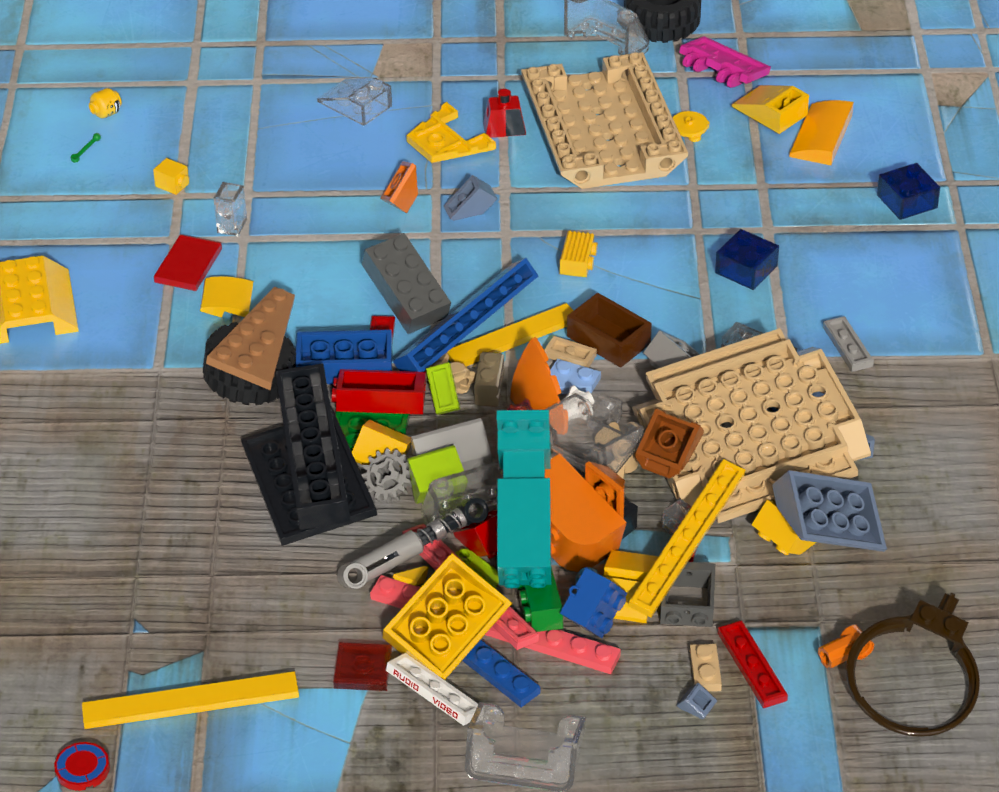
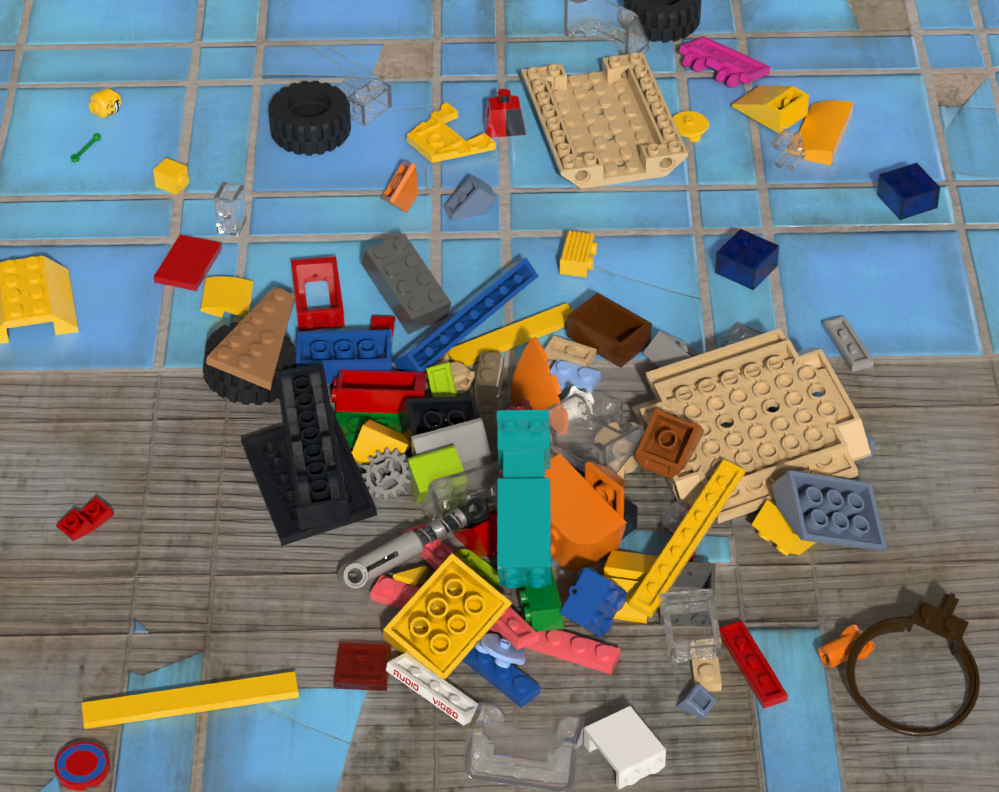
(81, 523): none -> red slope
(309, 118): none -> black tyre
(317, 270): none -> red piece
(430, 414): none -> black slope
(500, 649): none -> light blue piece
(626, 746): none -> white panel
(690, 602): none -> clear window
(792, 146): none -> clear tile

